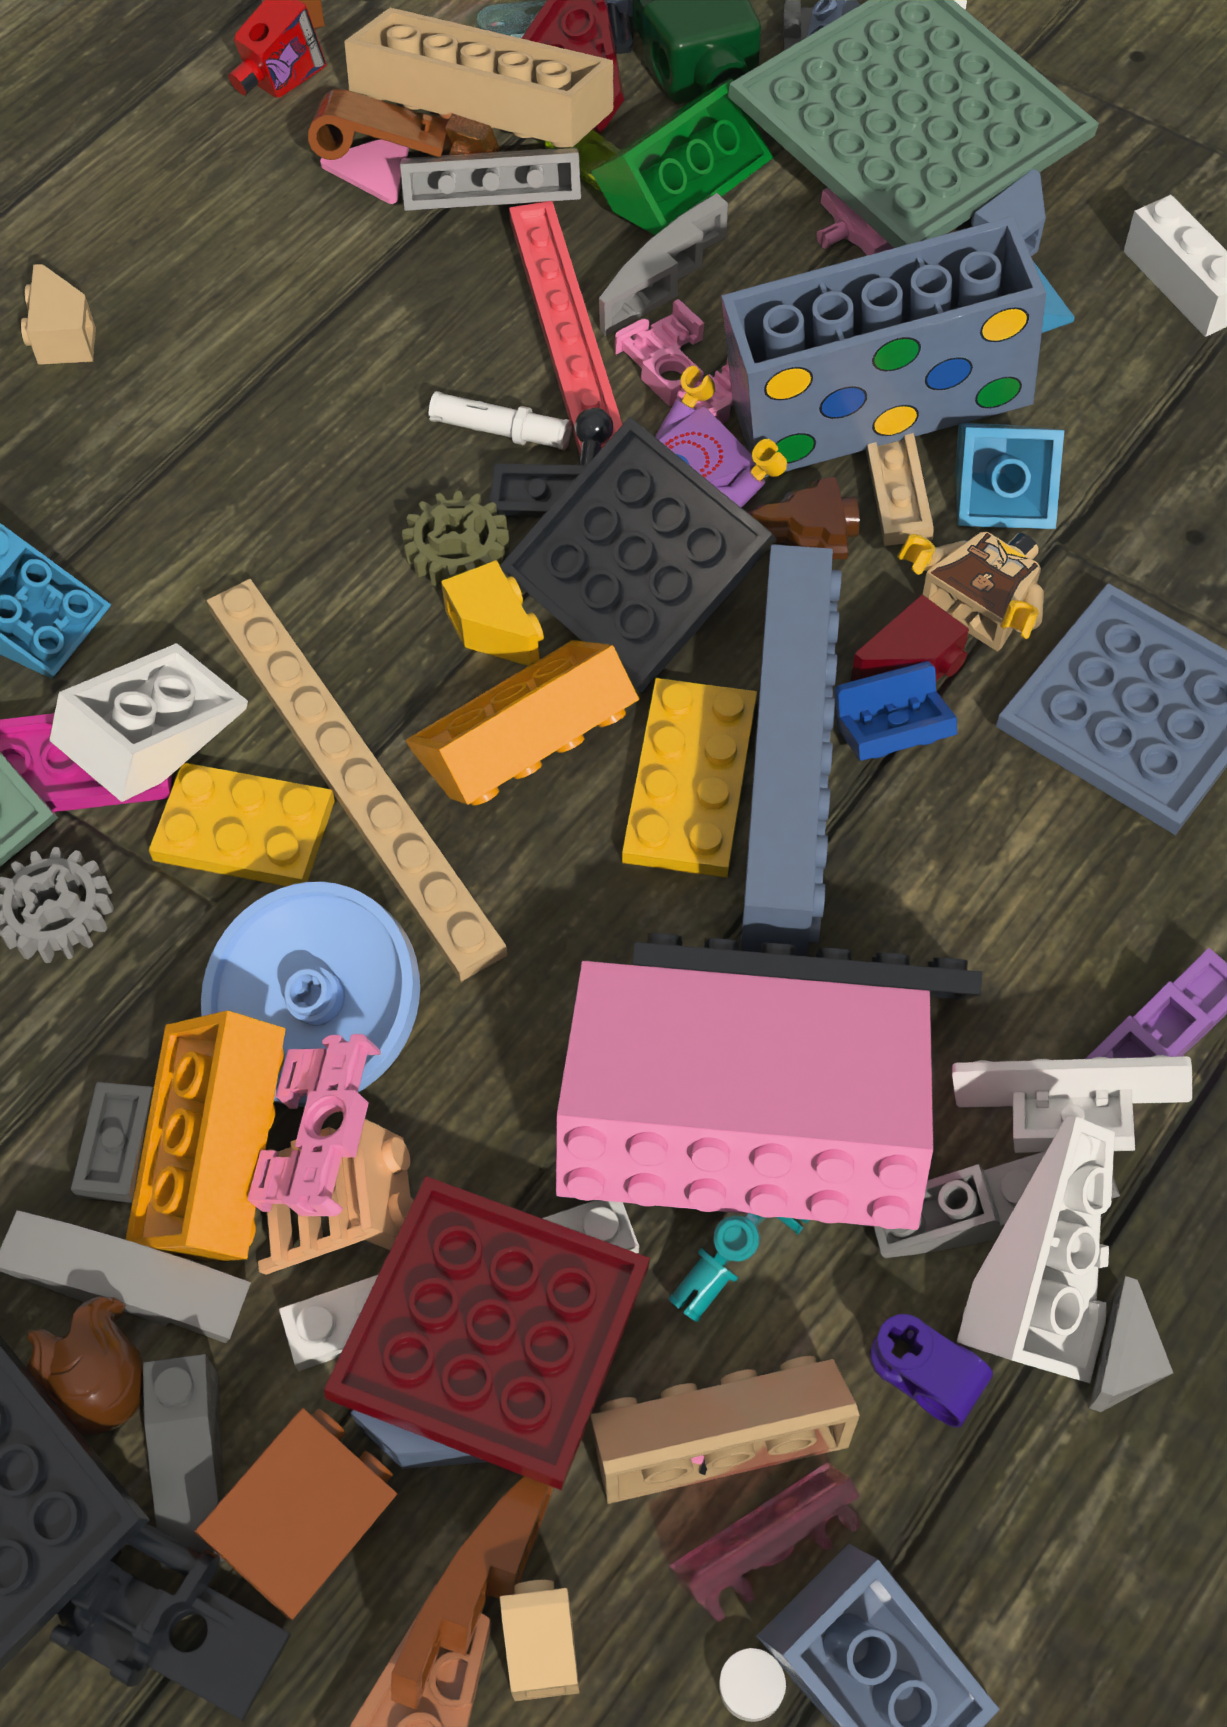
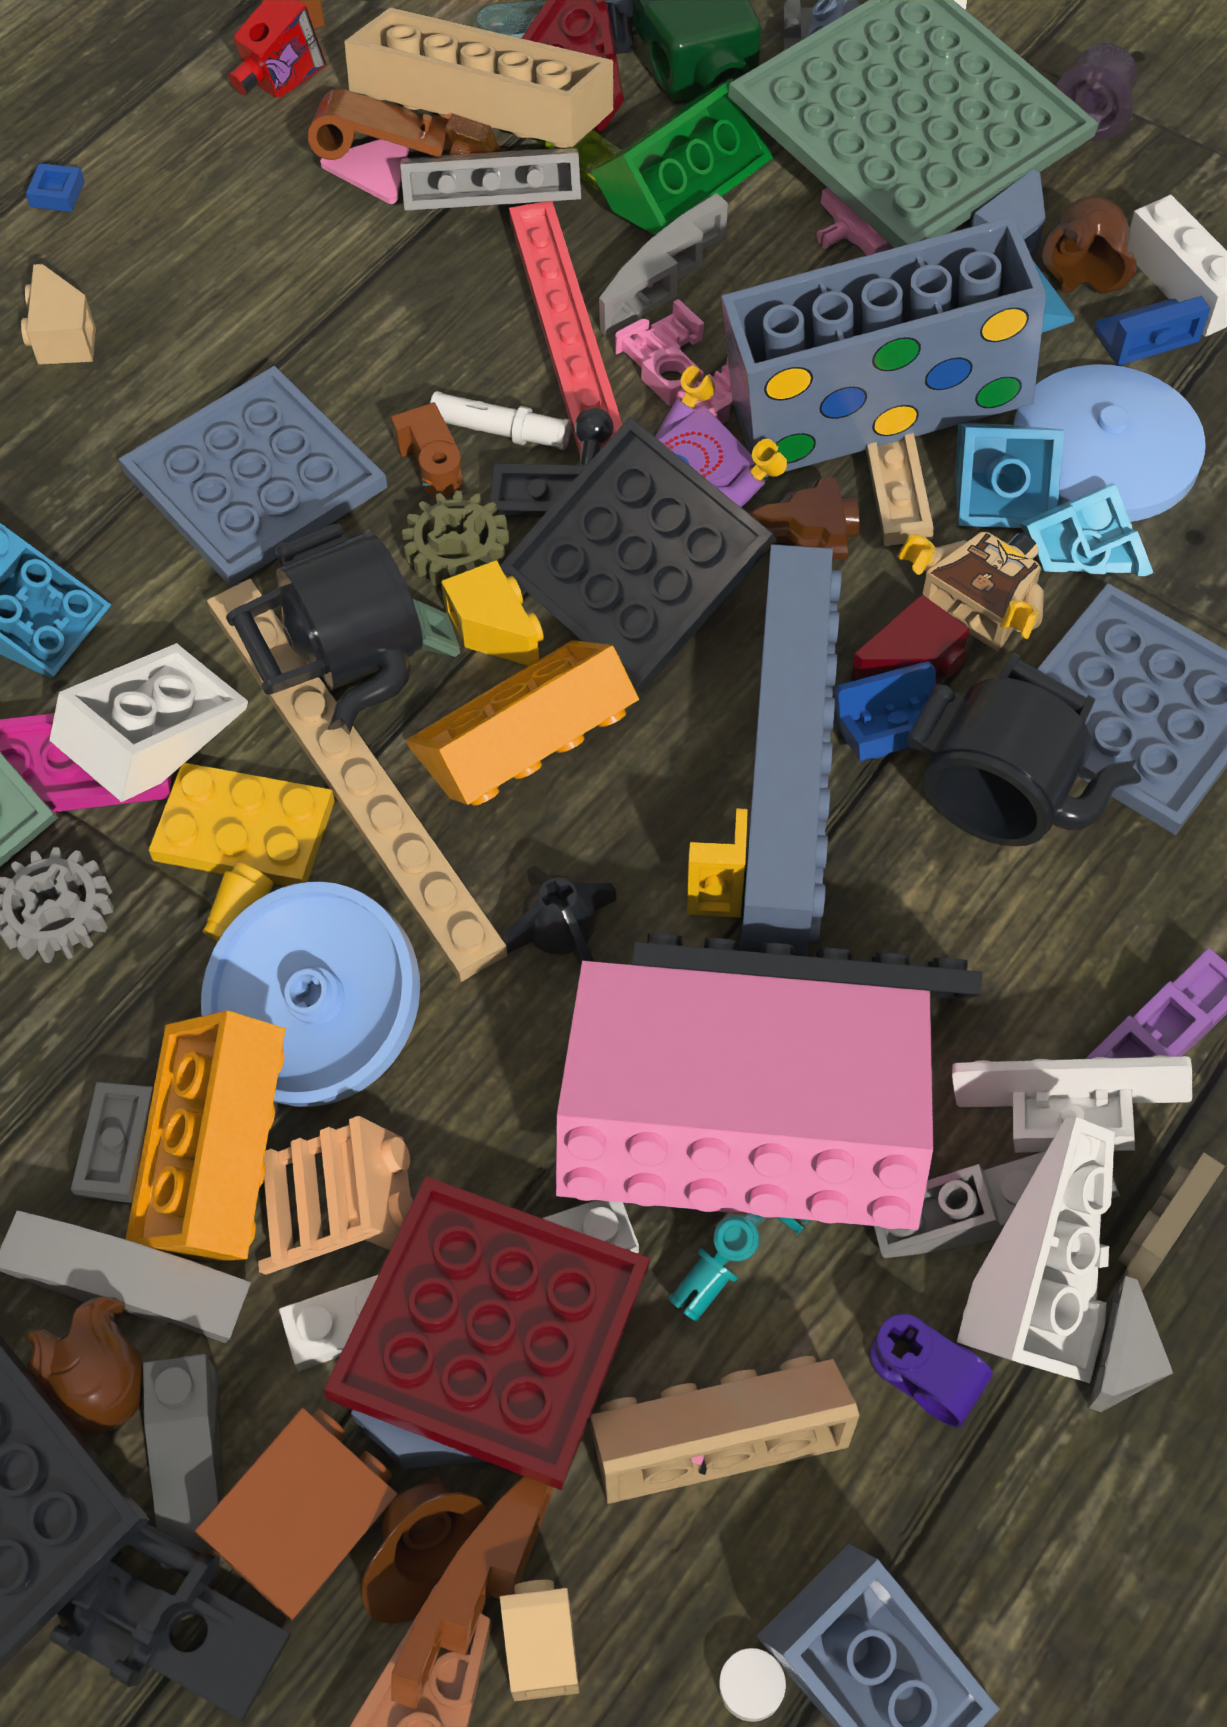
(55, 187): none -> blue plate
(235, 894): none -> yellow cone
(252, 474): none -> sand blue plate
(309, 1176): bright pink piece -> none
(341, 615): none -> black piece
(419, 1541): none -> reddish brown piece
(429, 439): none -> dark orange leg
(436, 630): none -> sand green slope
(559, 915): none -> black piece
(690, 778): yellow plate -> none
(718, 874): none -> yellow panel
(767, 1536): clear pink plate -> none
(1012, 757): none -> black piece
(1089, 536): none -> medium azure slope
(1090, 247): none -> reddish brown hair
(1103, 87): none -> clear purple piece
(1120, 432): none -> light blue dish
(1152, 329): none -> blue panel
(1168, 1219): none -> dark tan plate

